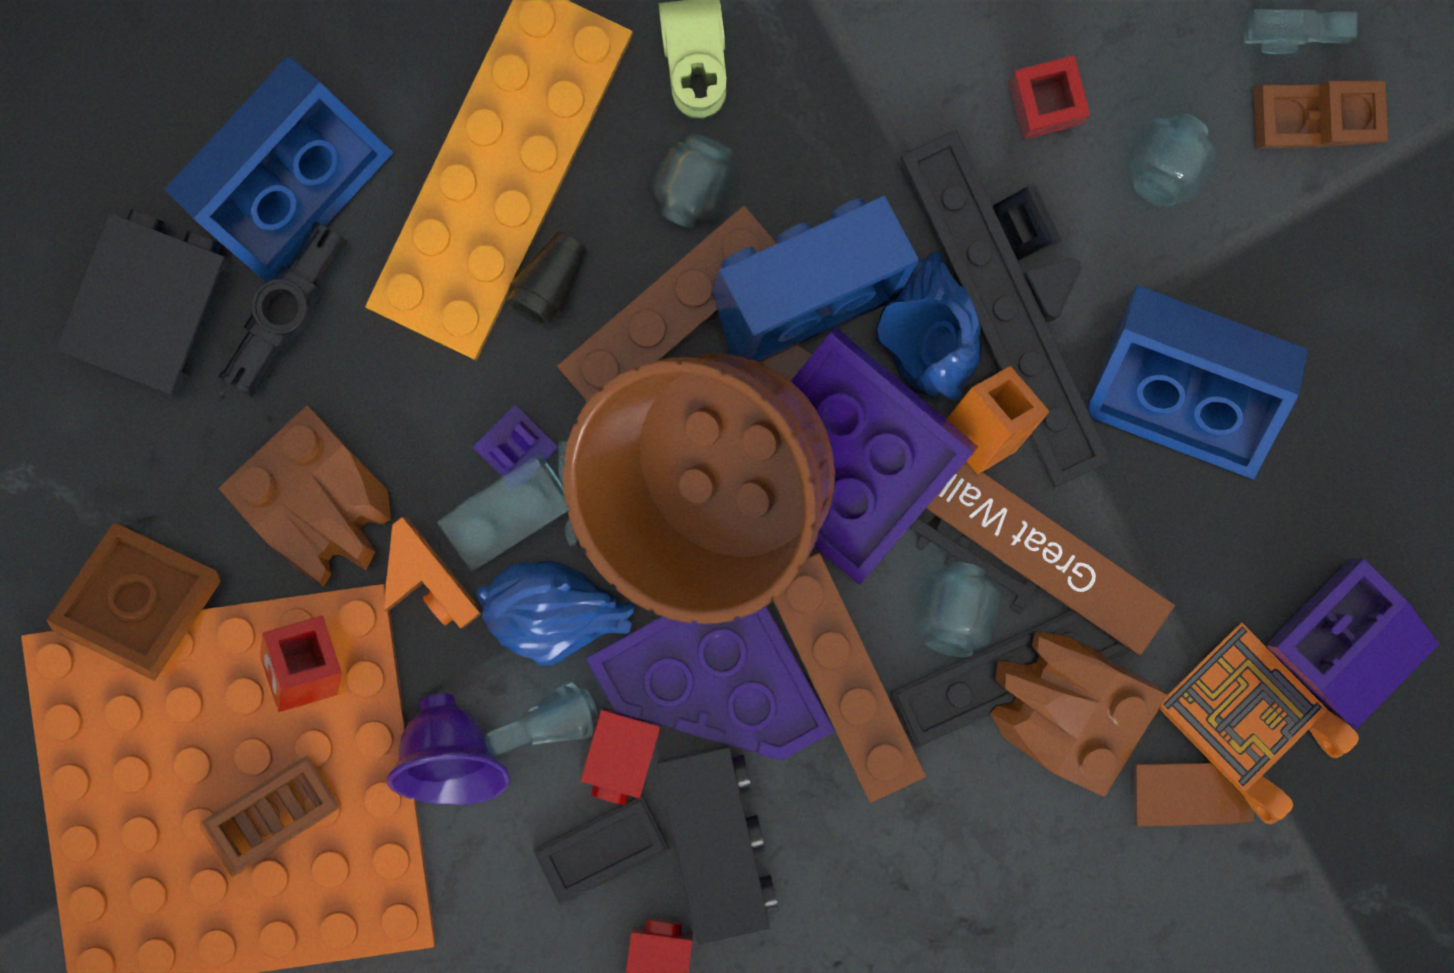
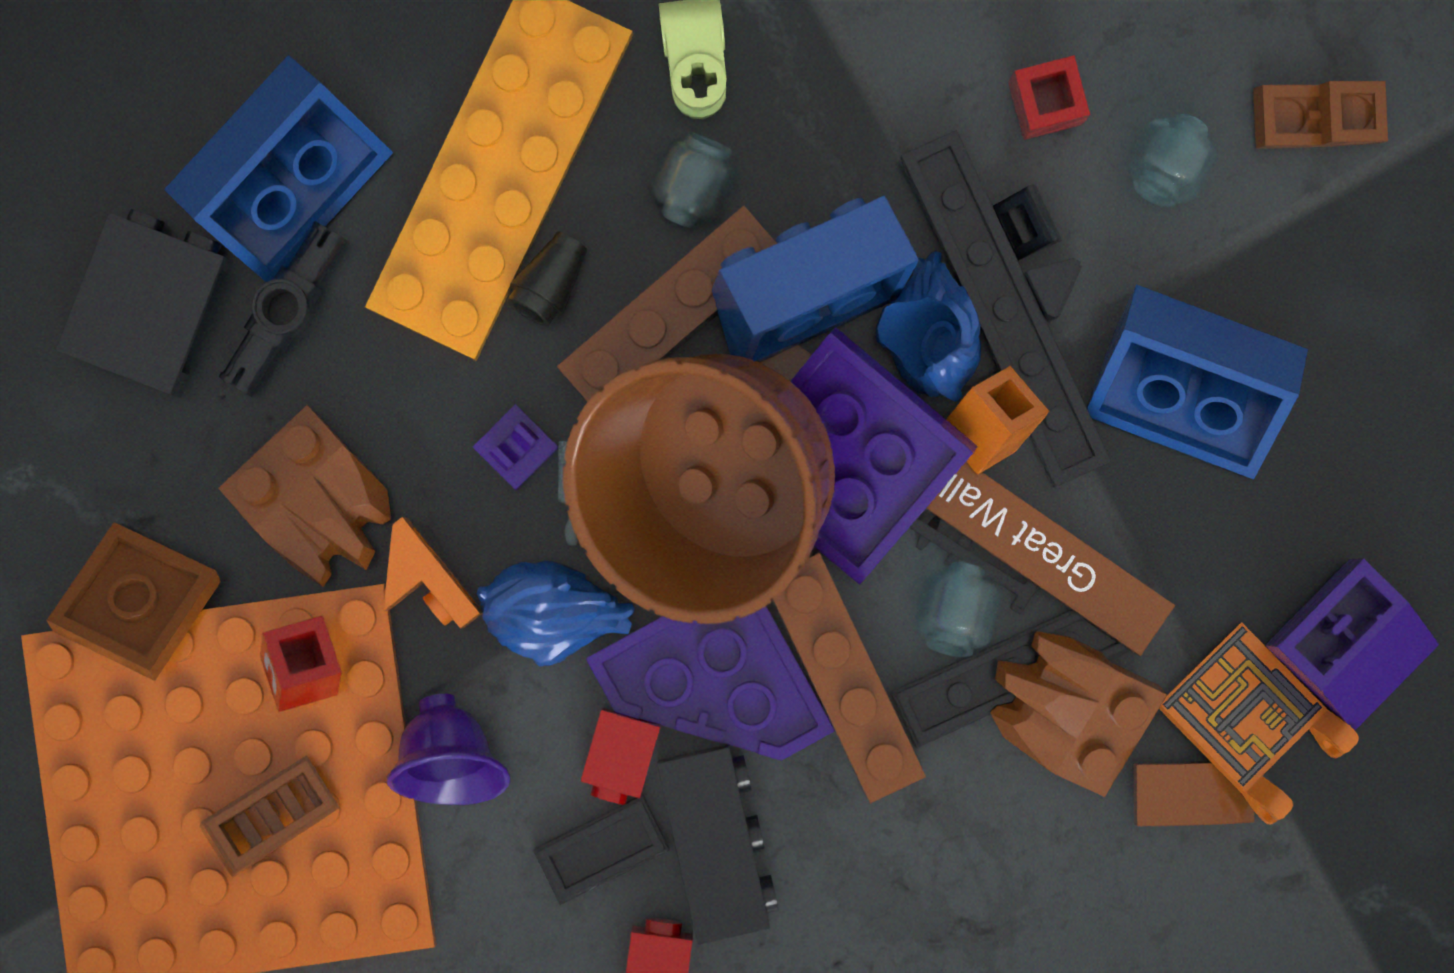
(505, 512): clear light blue plate -> none
(558, 717): clear light blue cone -> none
(1285, 29): clear light blue plate -> none

